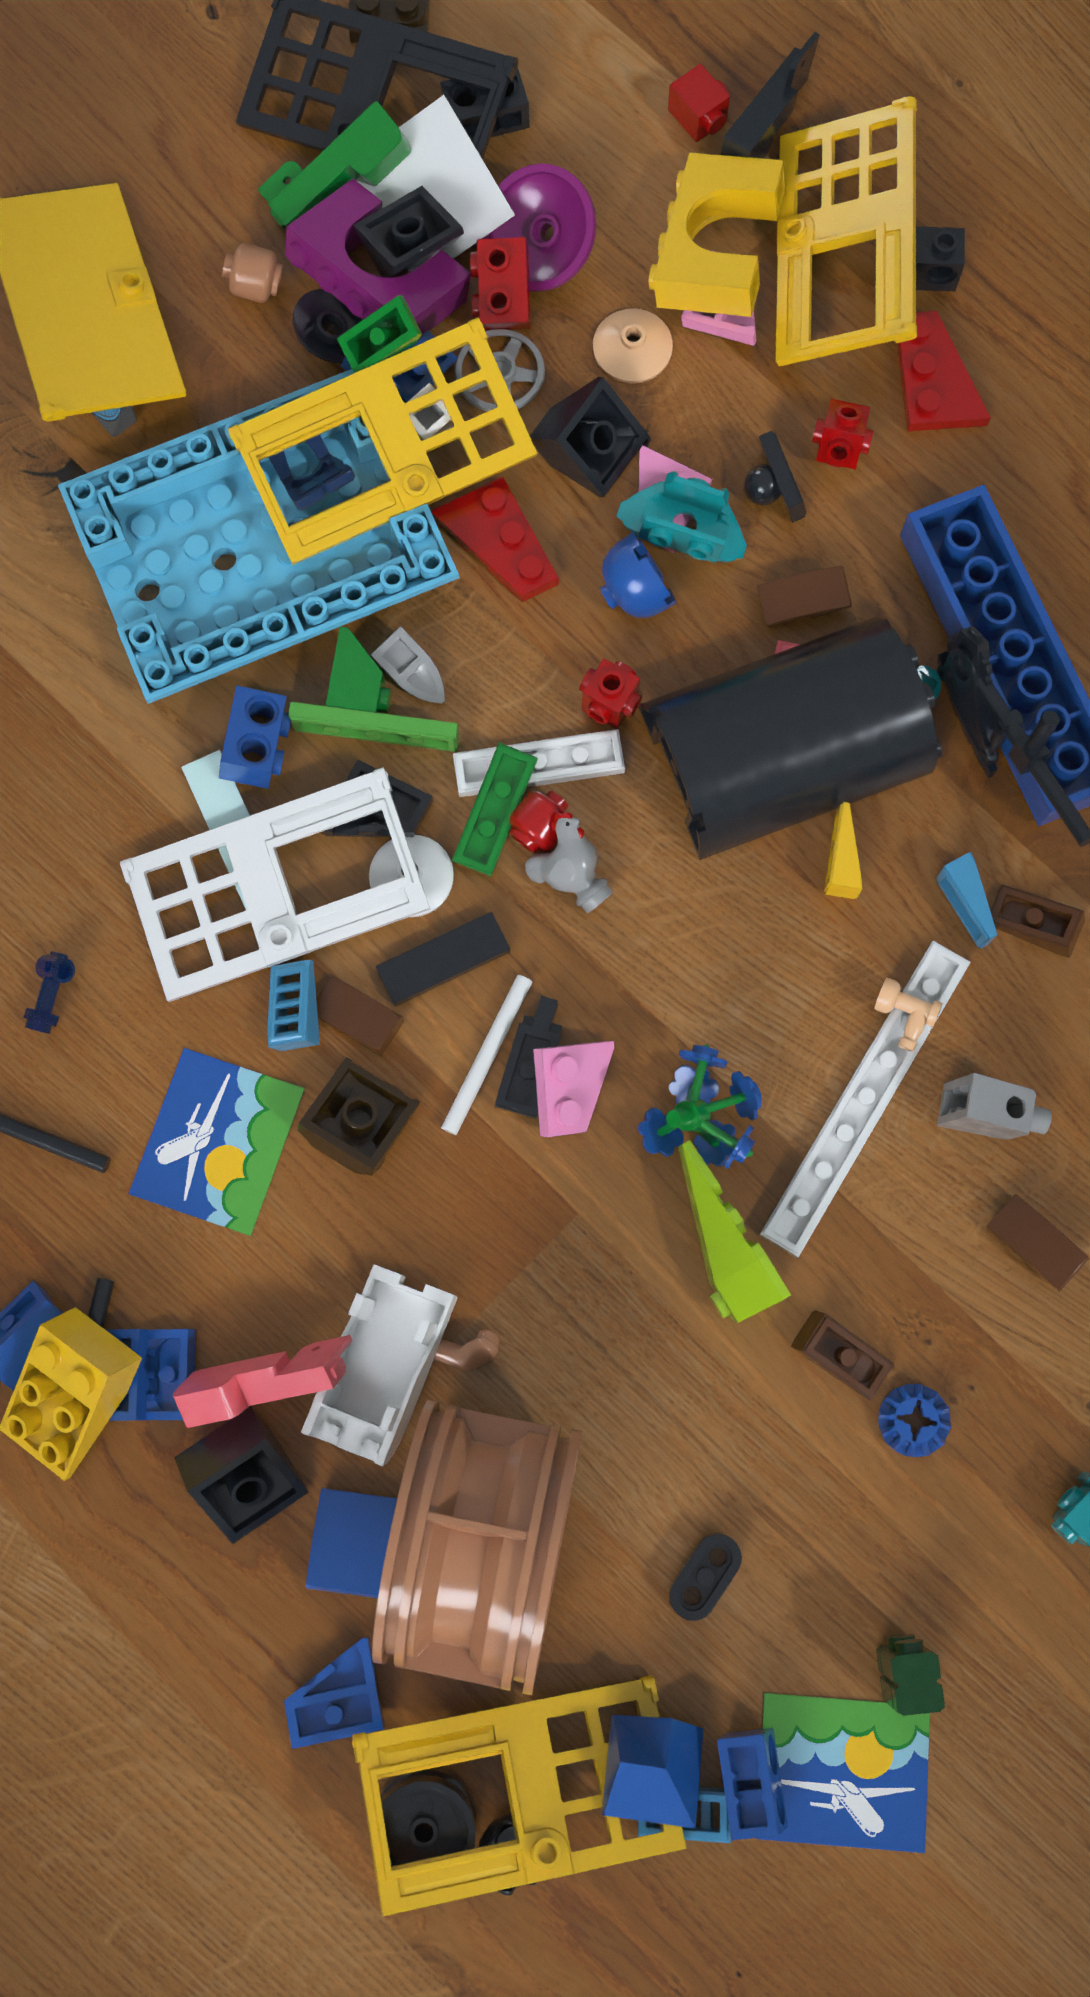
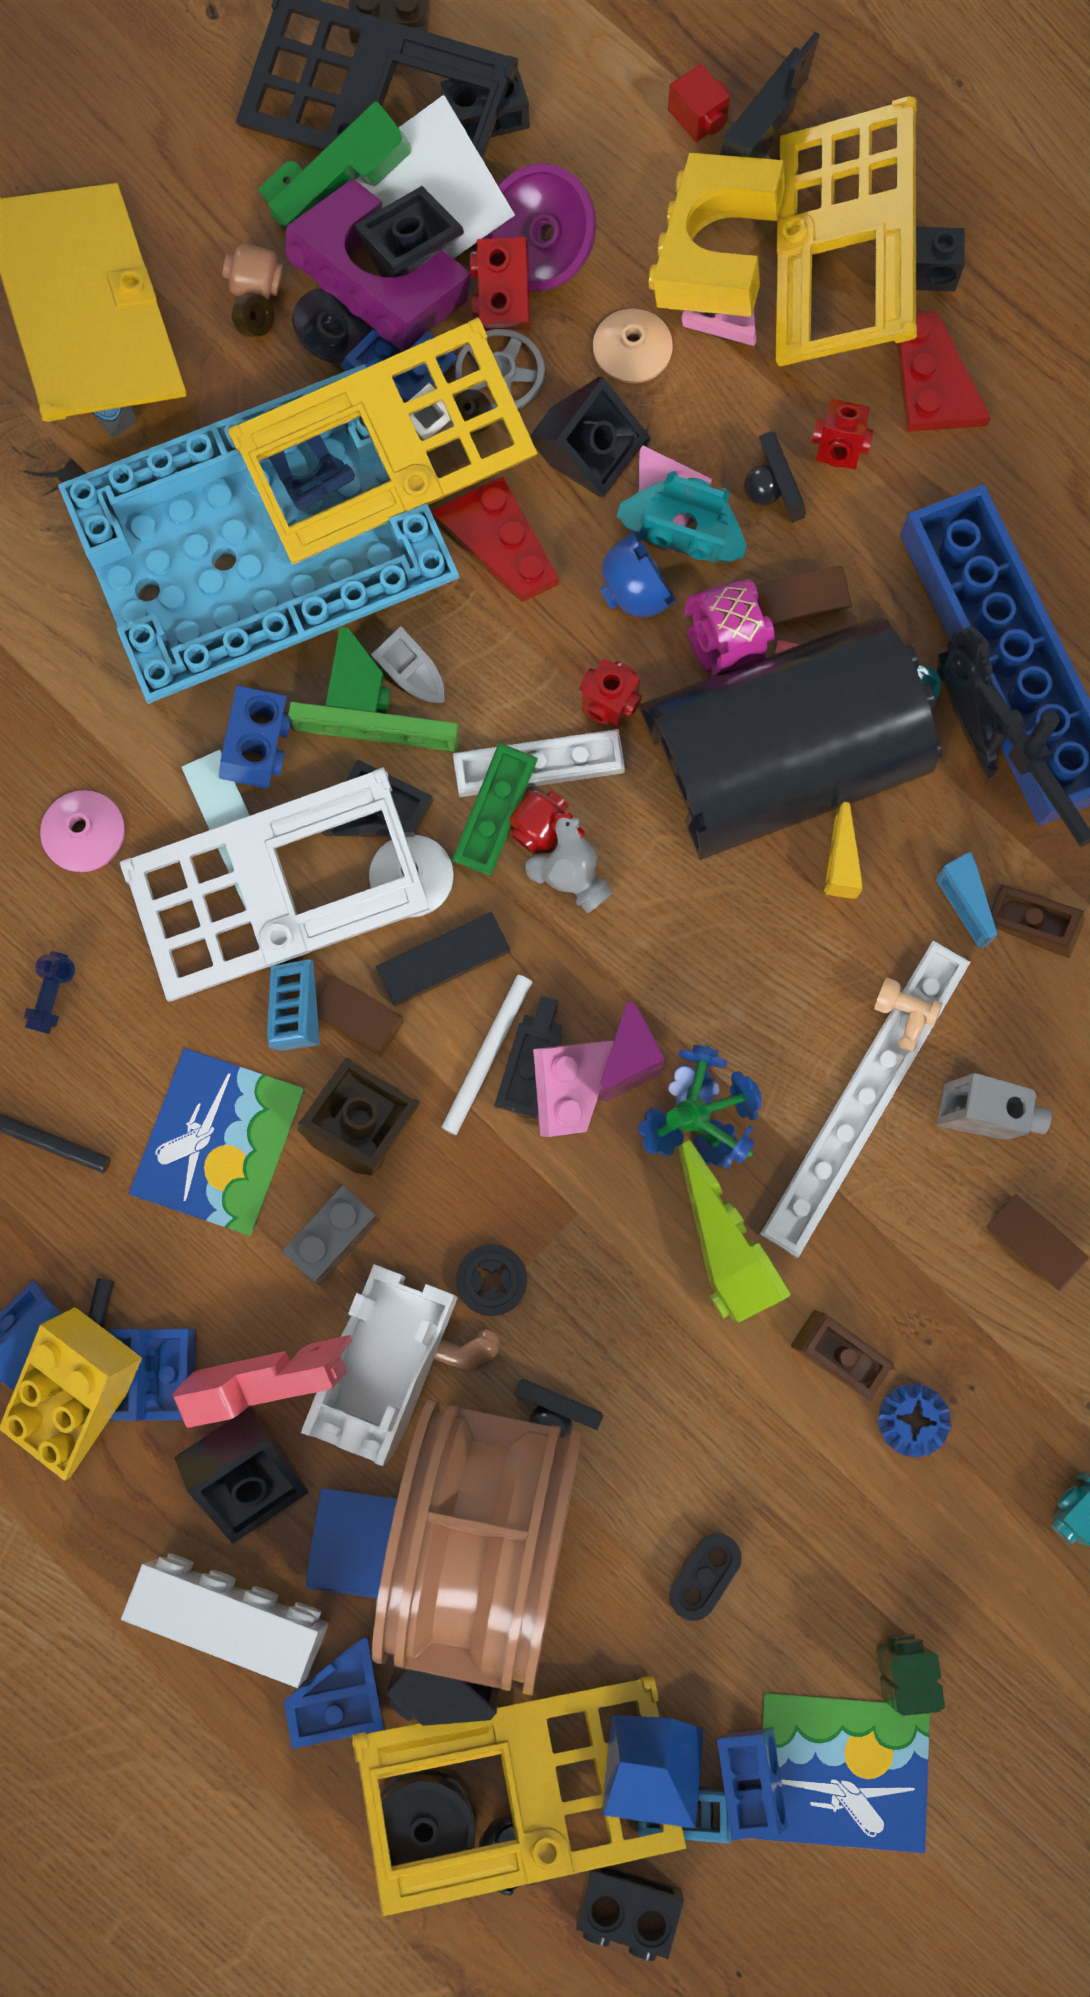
(92, 846): none -> bright pink dish
(226, 1619): none -> white brick
(253, 315): none -> dark brown tile
(331, 1235): none -> dark grey brick
(380, 335): green slope -> none
(440, 1699): none -> black slope
(476, 401): none -> dark brown tile
(491, 1258): none -> black gear
(556, 1408): none -> black tile
(632, 1057): none -> magenta slope
(634, 1897): none -> black brick
(728, 626): none -> dark pink brick

